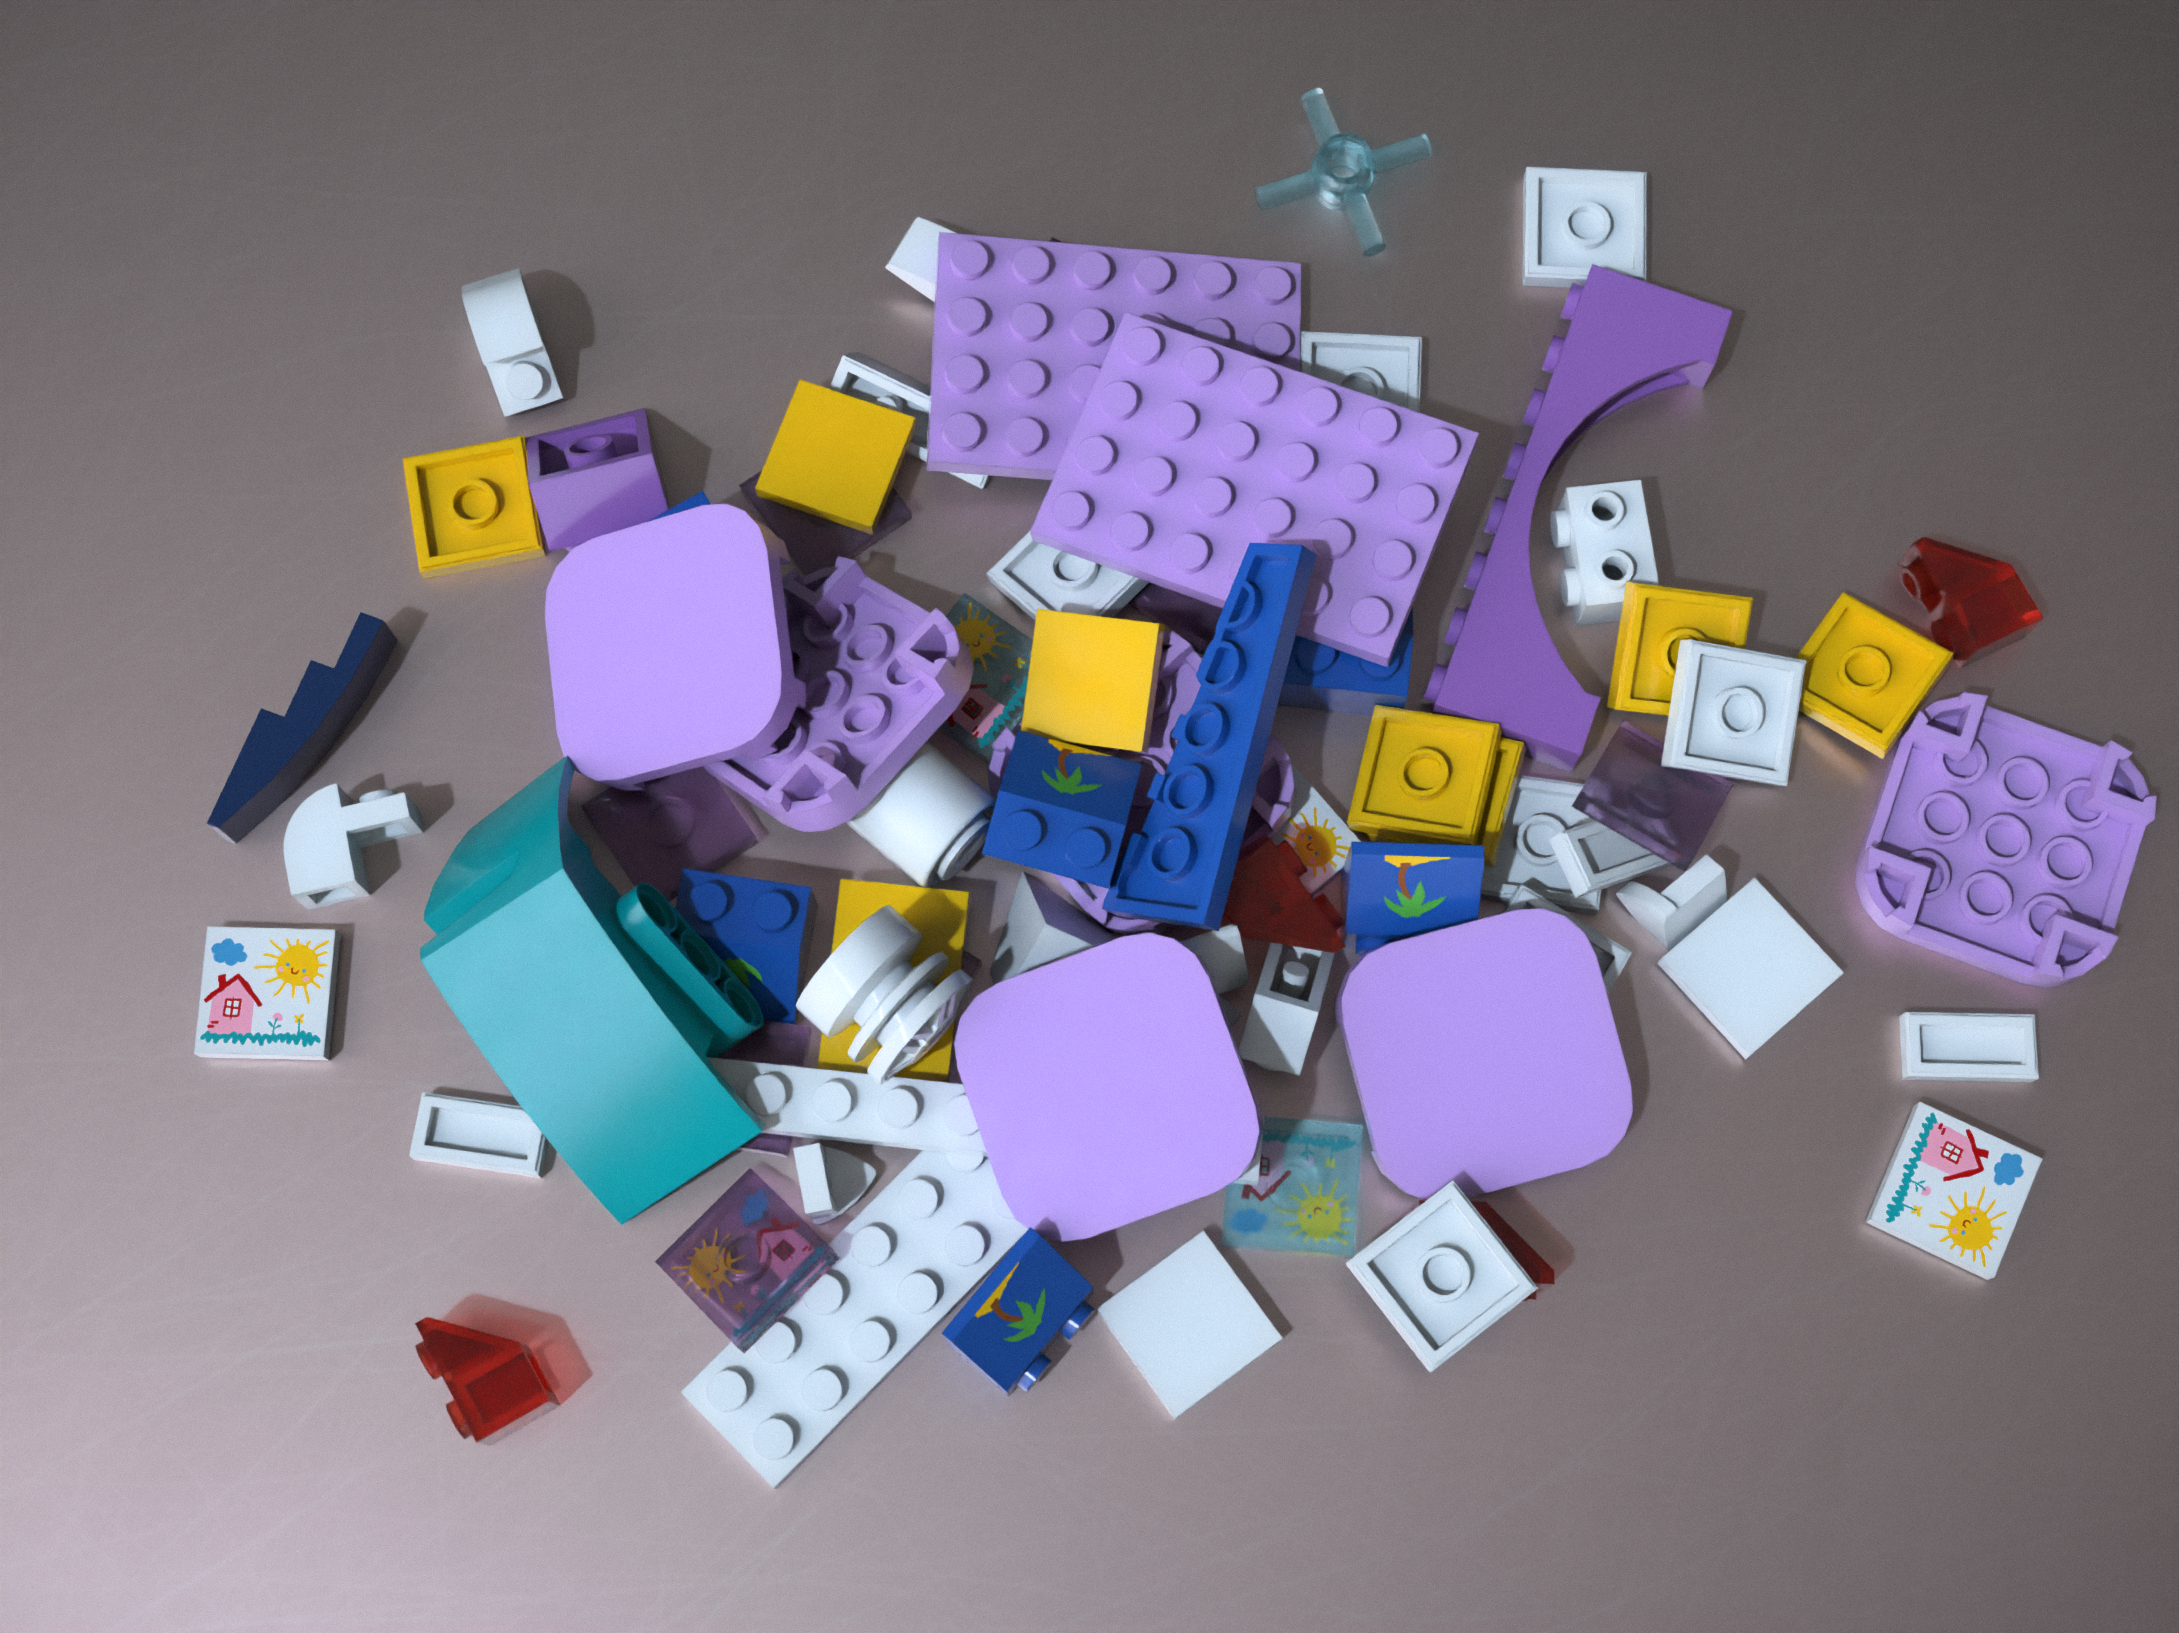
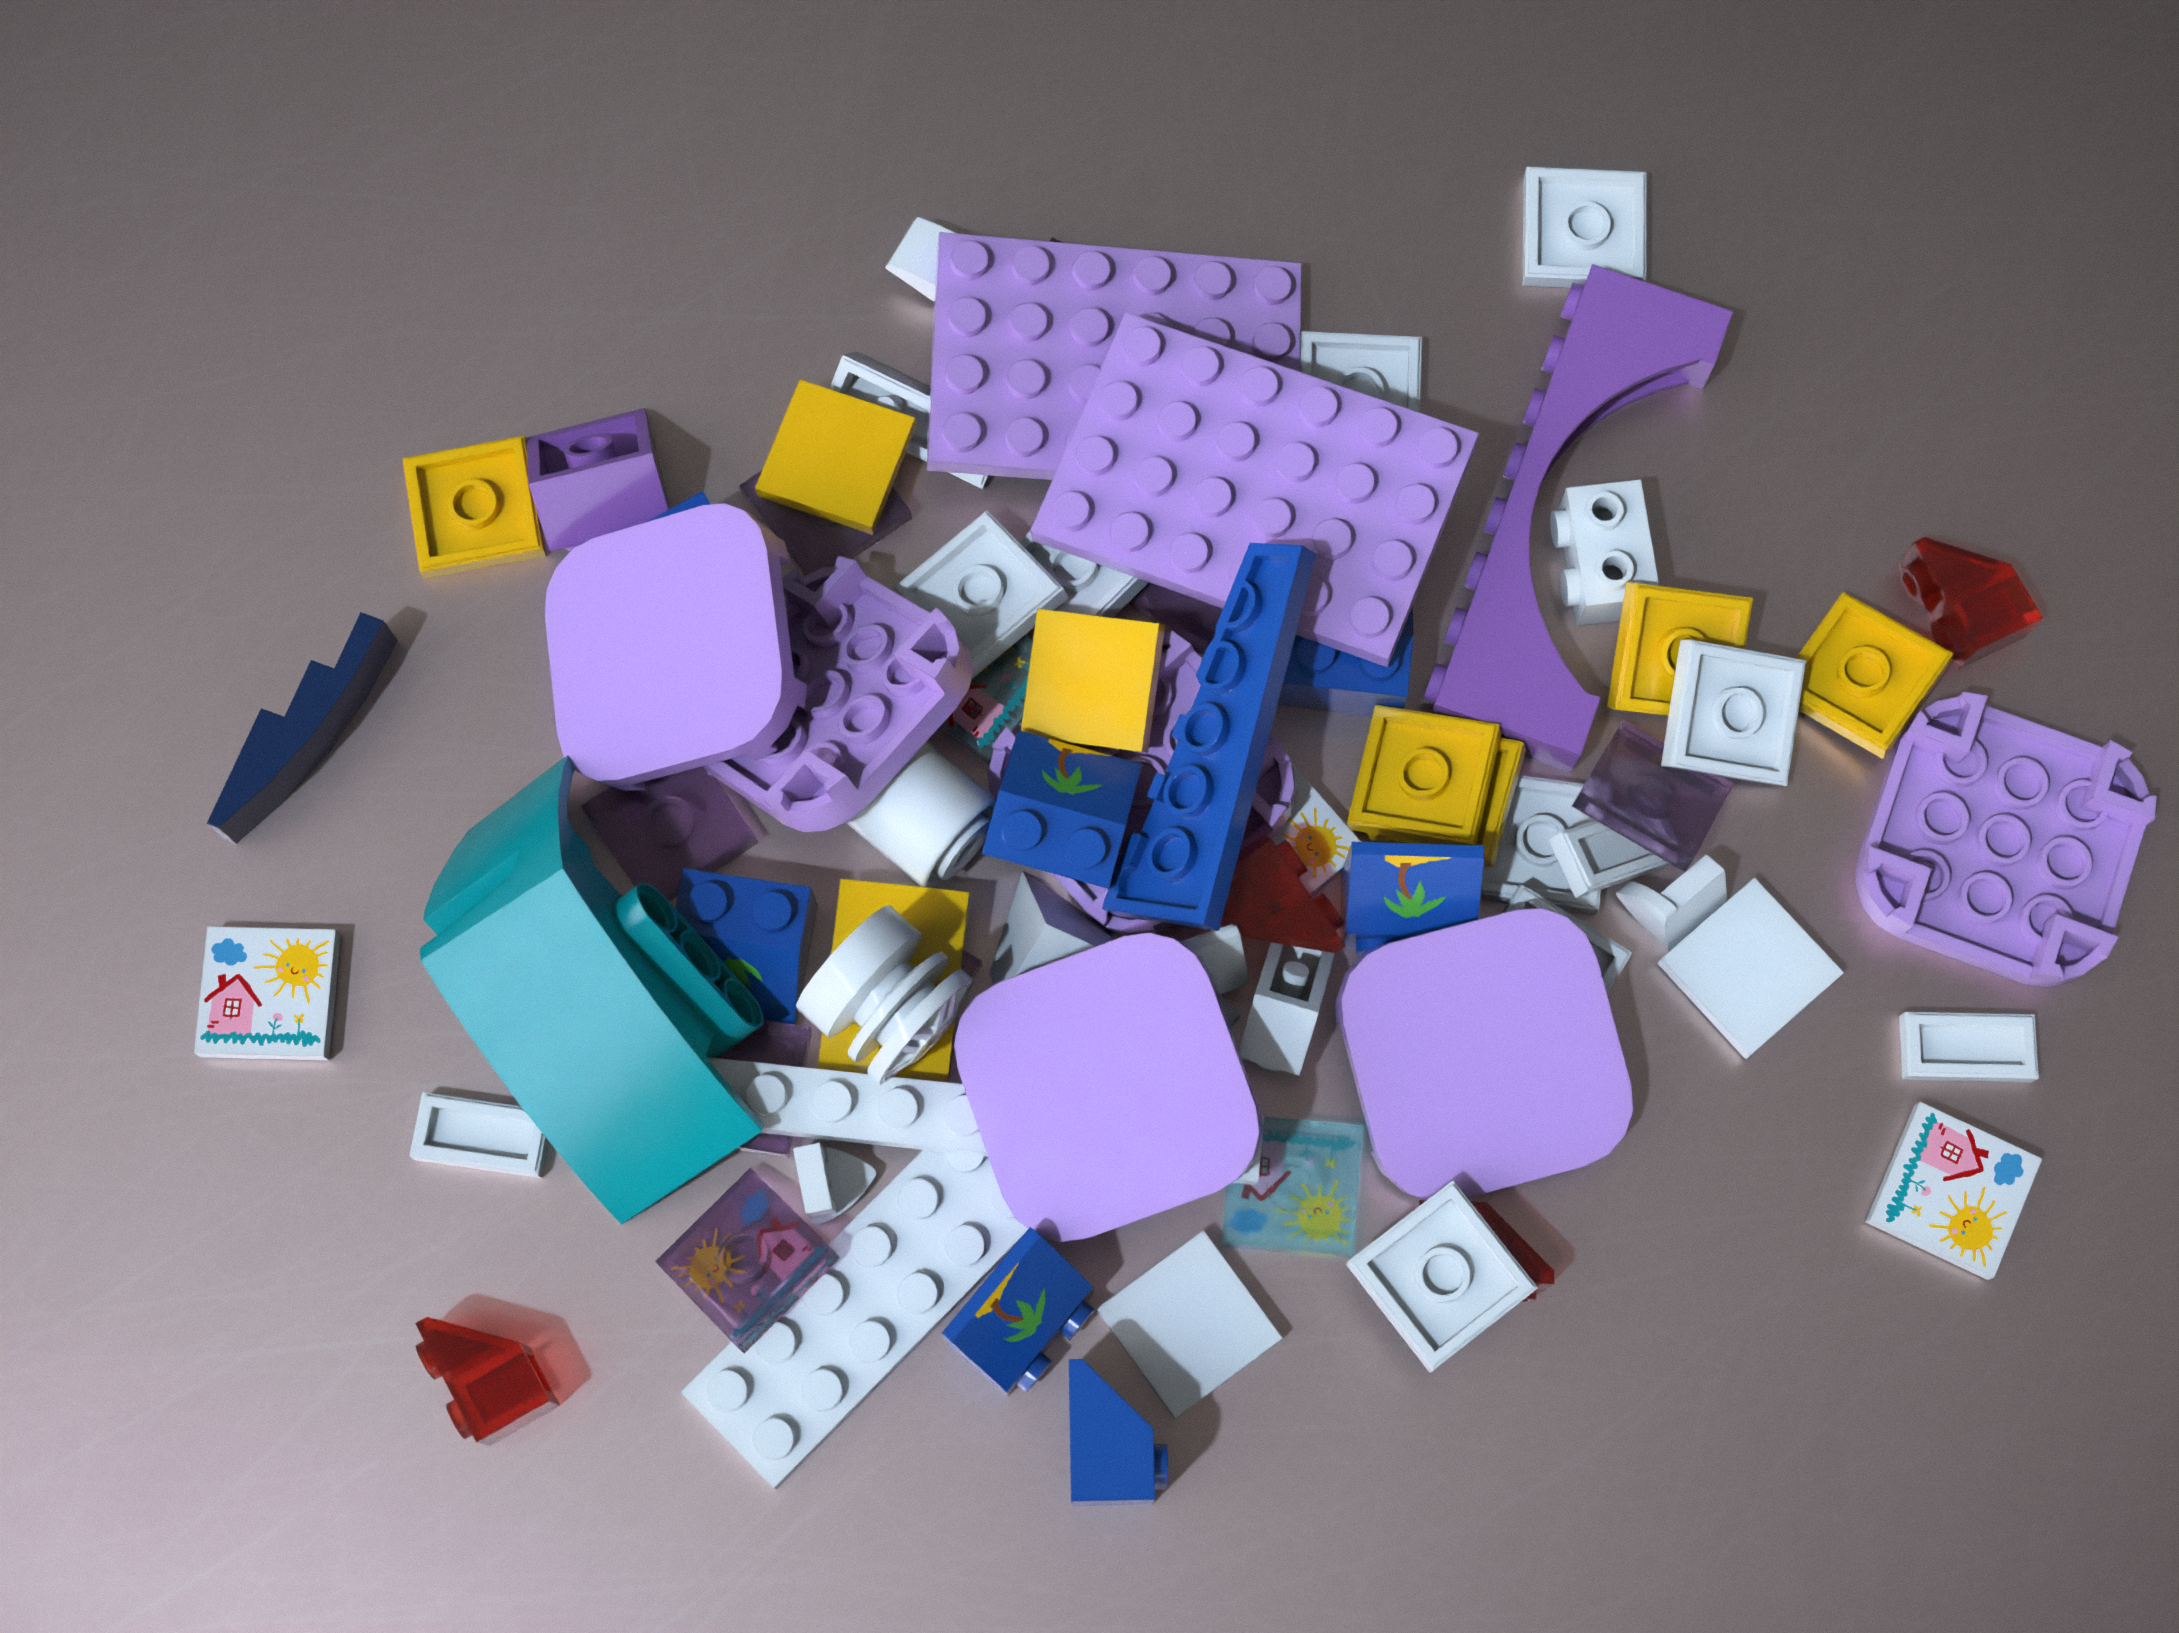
(327, 837): white brick -> none
(511, 342): white brick -> none
(984, 588): none -> white tile
(1110, 1445): none -> blue slope
(1343, 192): clear light blue bar -> none

